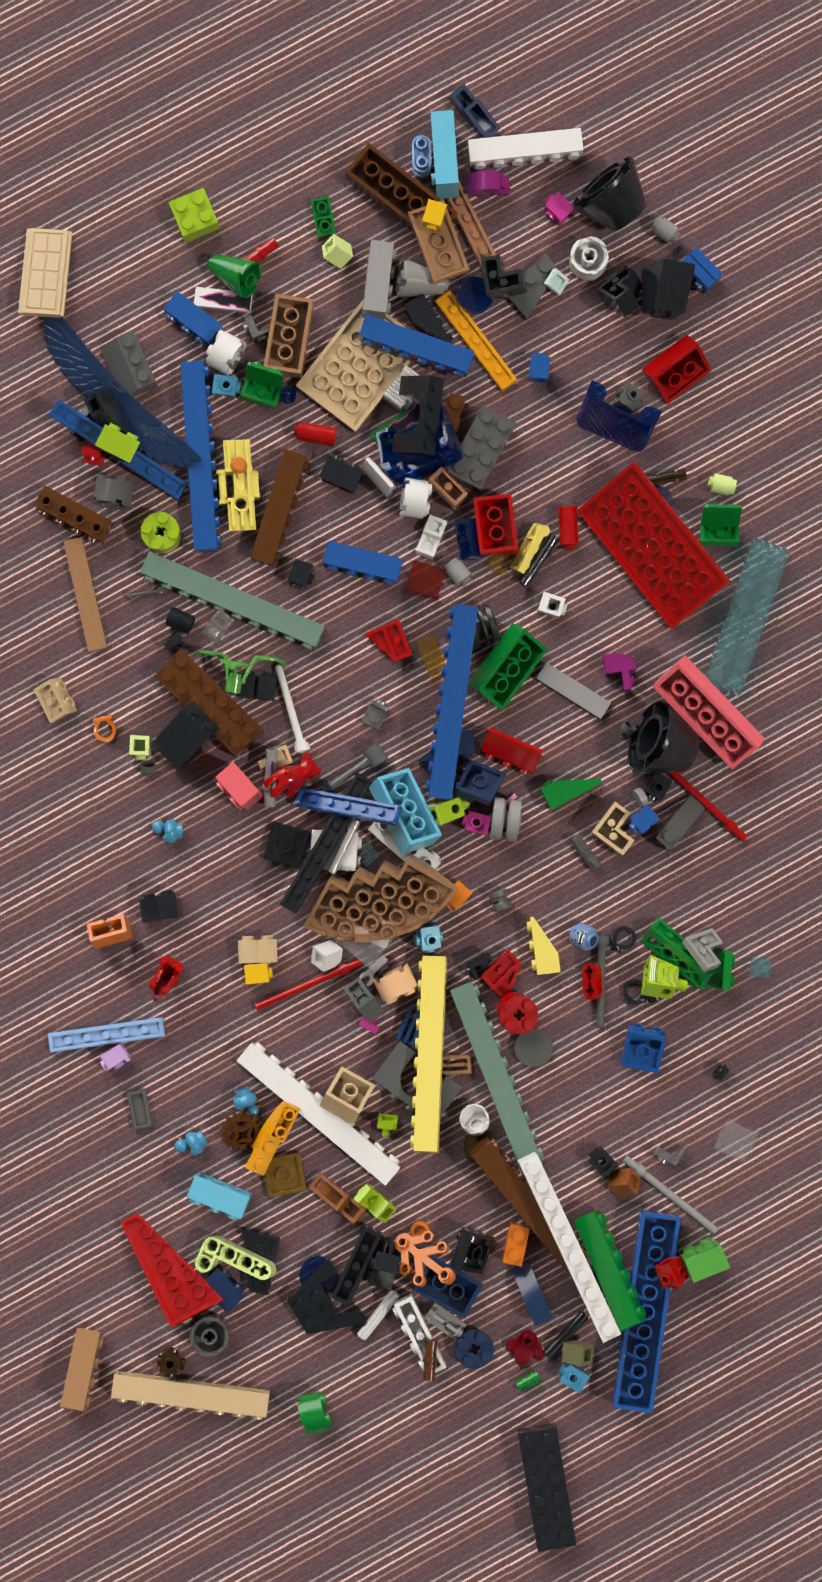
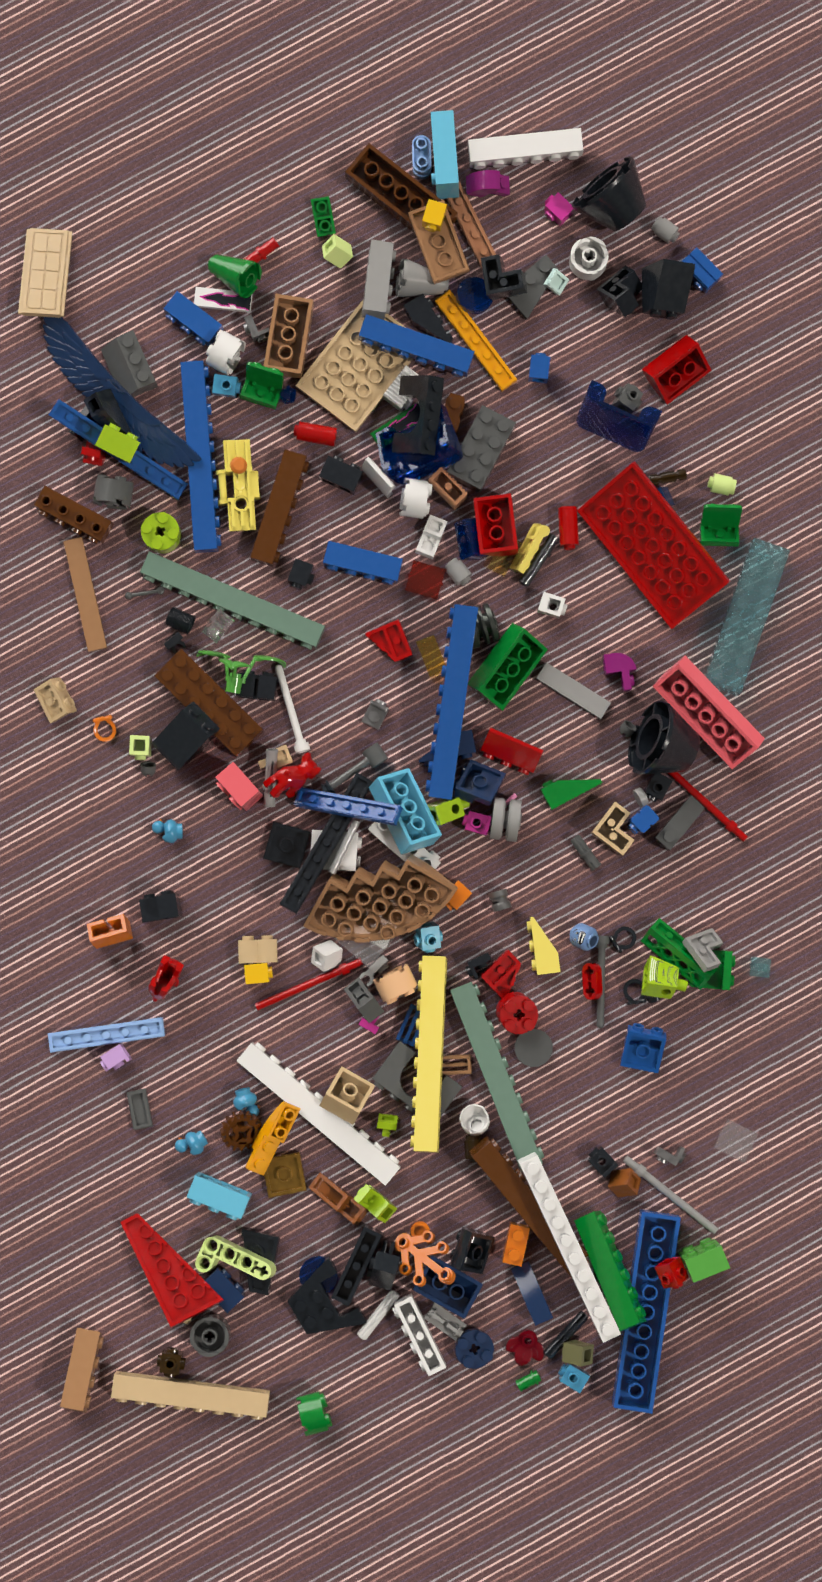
(194, 215): lime brick -> none
(368, 854): clear light blue tile -> none
(430, 1359): reddish brown pin -> none
(473, 111): dark blue slope -> none
(546, 1487): black brick -> none
(720, 1072): black plate -> none

